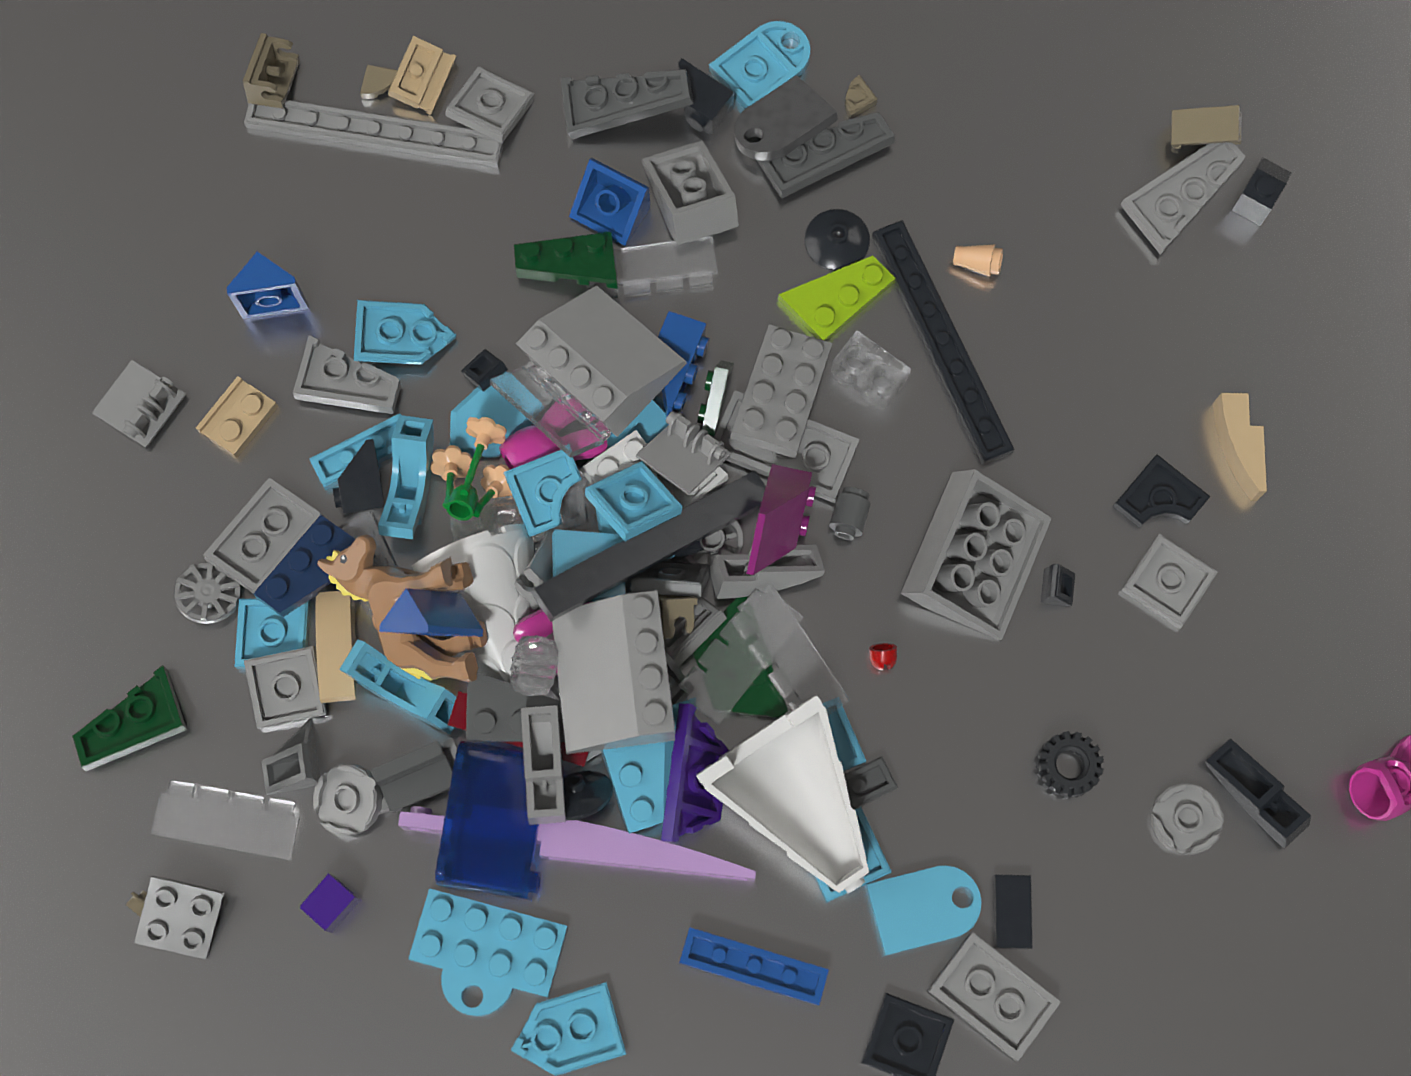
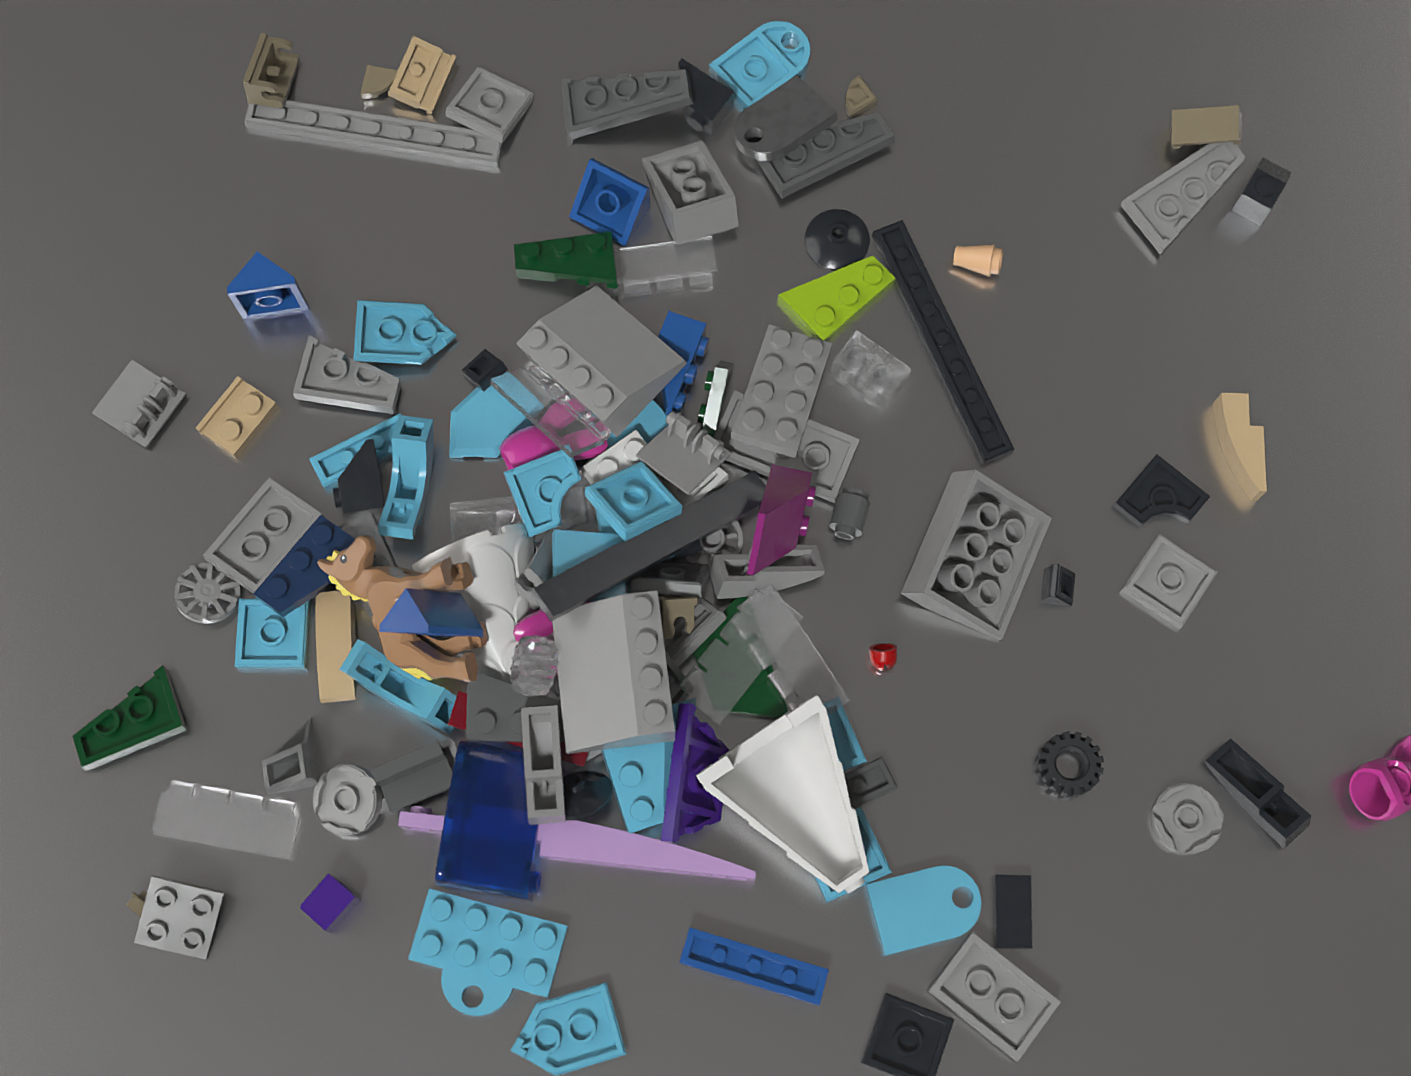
(284, 687): light grey tile -> none
(453, 464): light nougat plant -> none

